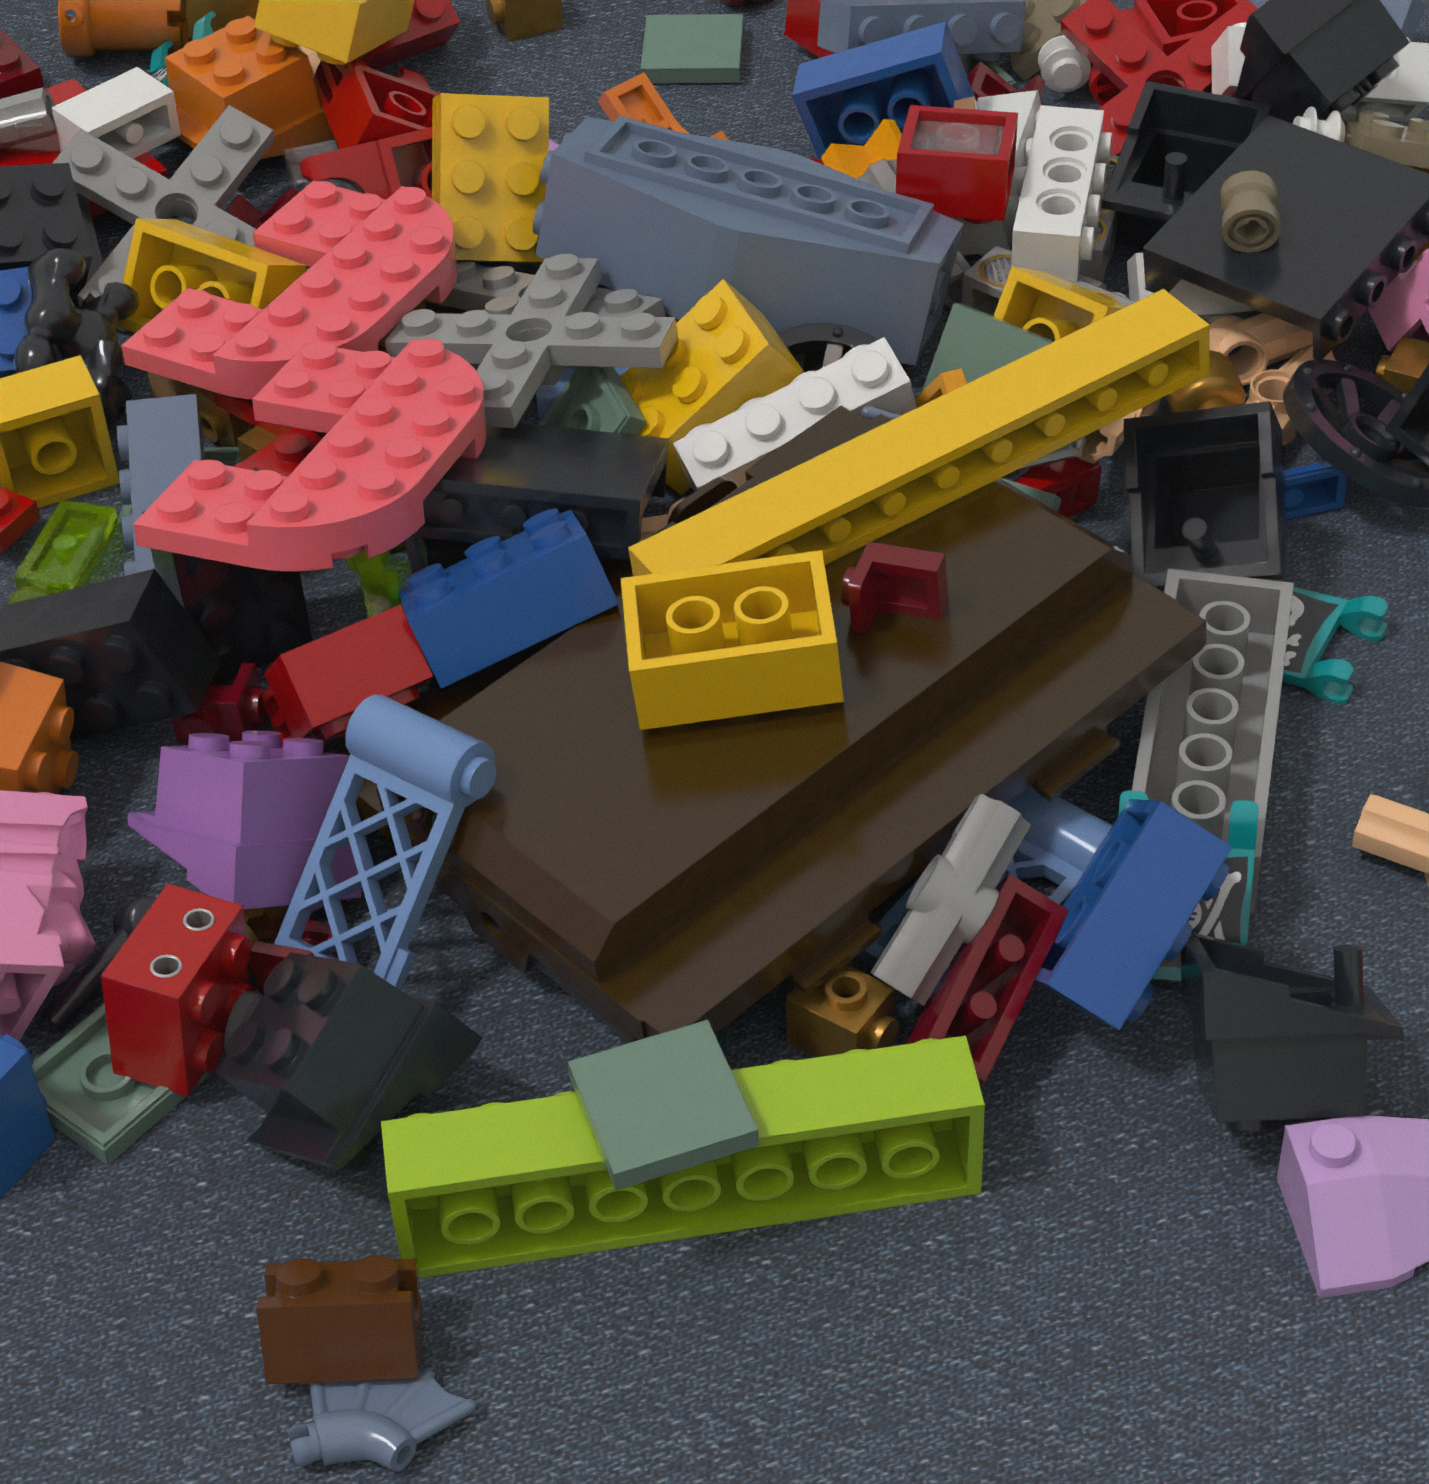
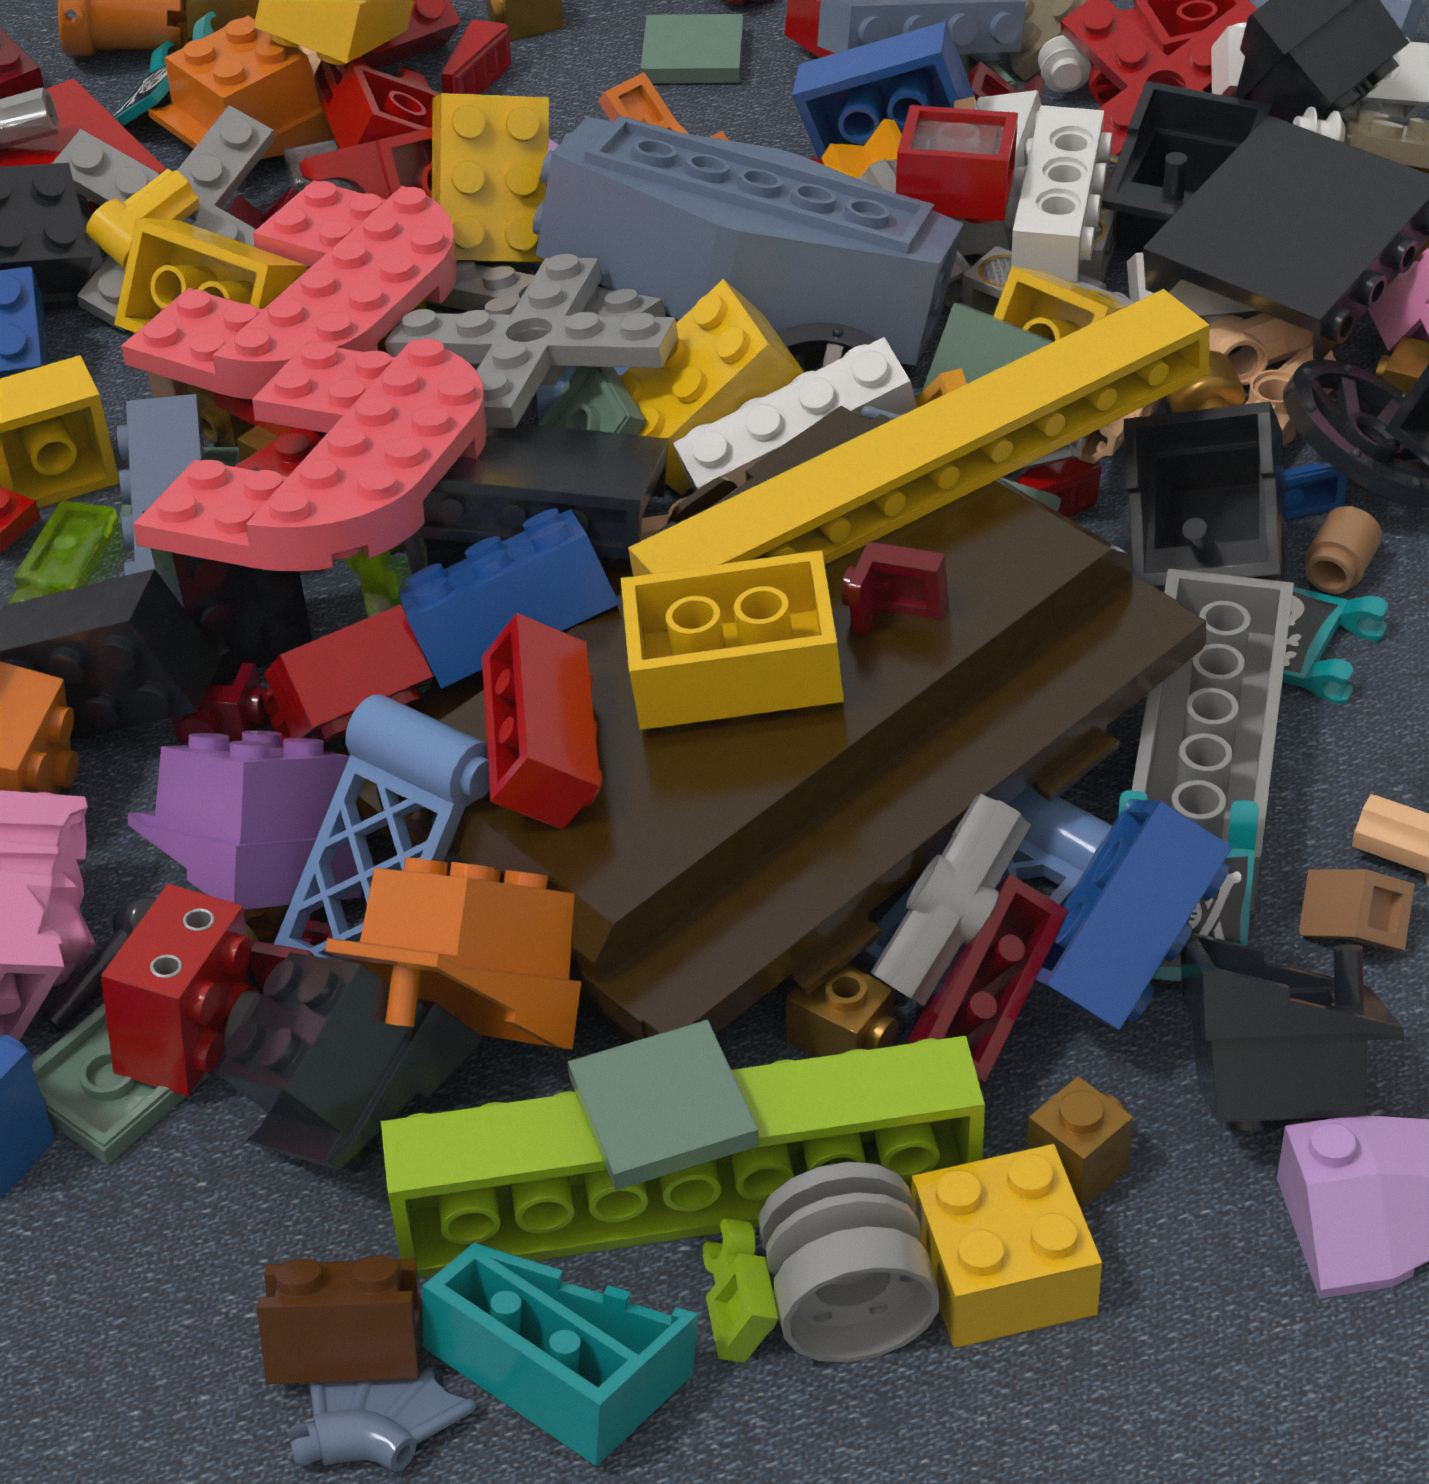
(74, 330): black animal -> none
(124, 112): white brick -> none
(162, 198): none -> yellow piece
(473, 947): none -> orange piece
(478, 58): none -> red slope
(540, 722): none -> red brick
(555, 1351): none -> teal wedge
(742, 1299): none -> lime plate
(847, 1262): none -> light grey wheel
(1007, 1245): none -> yellow brick
(1089, 1134): none -> pearl gold brick
(1250, 211): dark tan wheel -> none
(1342, 549): none -> medium nougat brick
(1357, 907): none -> medium nougat panel

